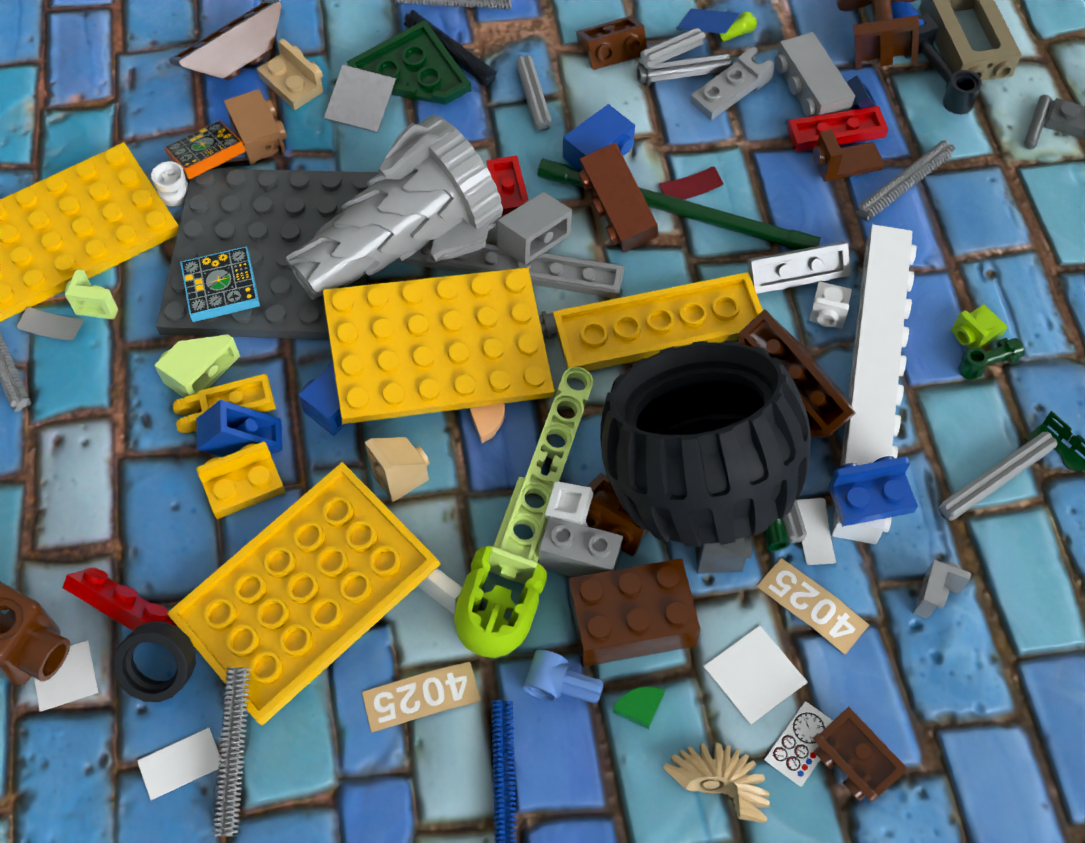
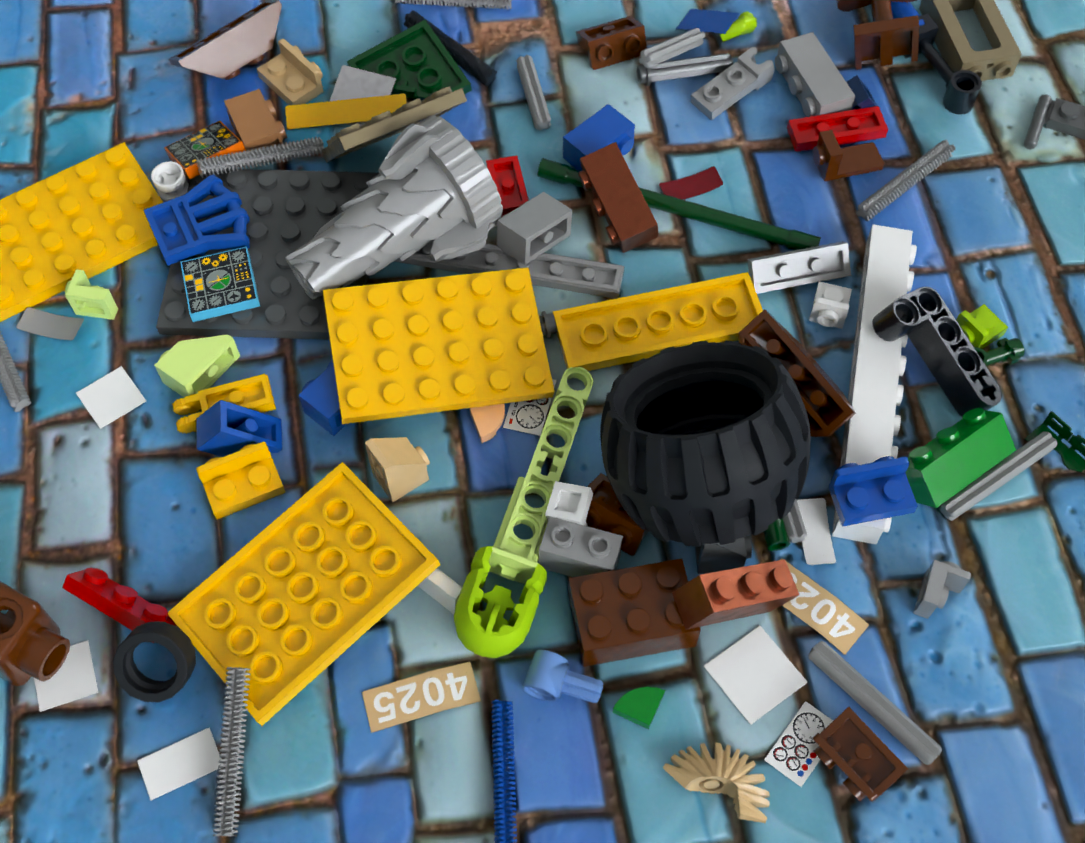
(111, 397): none -> white sticker
(177, 227): none -> blue plate
(260, 156): none -> light grey axle
(341, 111): none -> yellow sticker
(390, 124): none -> dark tan plate
(528, 415): none -> white sticker
(734, 593): none -> copper brick
(875, 703): none -> light grey axle
(942, 347): none -> black beam
(958, 456): none -> green brick

